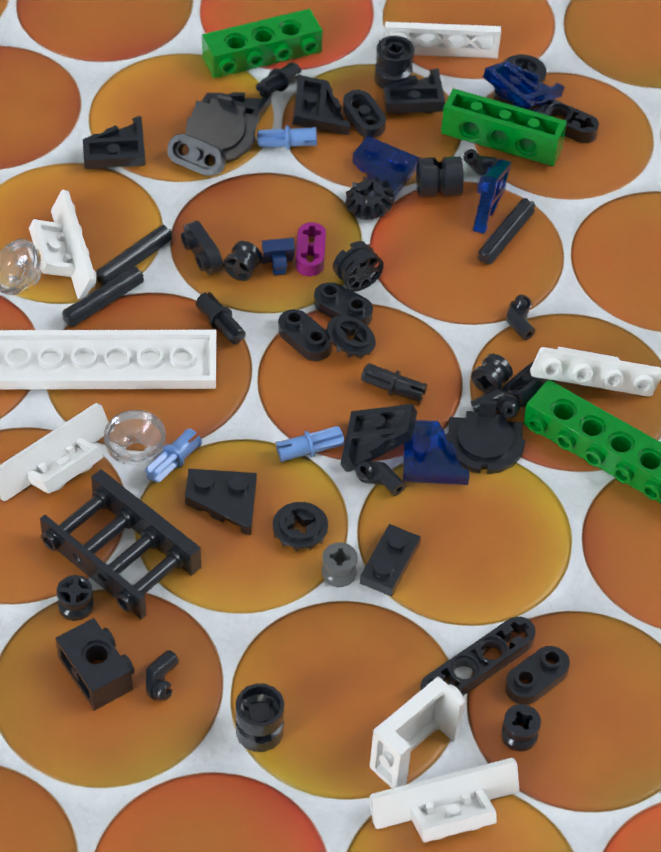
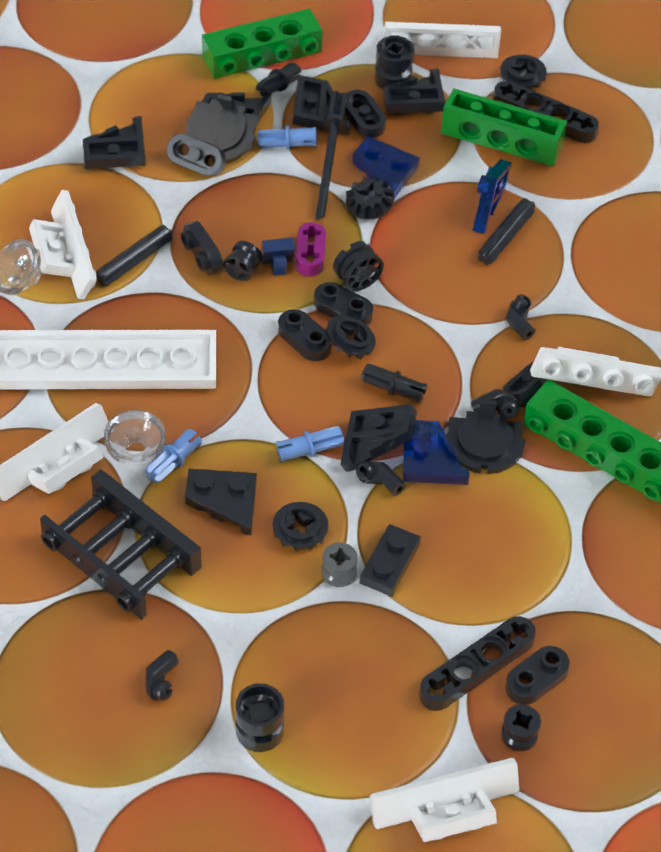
(67, 594): black wheel -> none
(101, 681): black brick -> none
(102, 296): black axle -> none
(220, 317): black axle -> none
(334, 124): none -> black piece
(432, 709): white panel -> none
(439, 176): black wheel -> none
(478, 163): black arm -> none
(492, 373): black wheel -> none
(520, 85): clear blue wing -> none

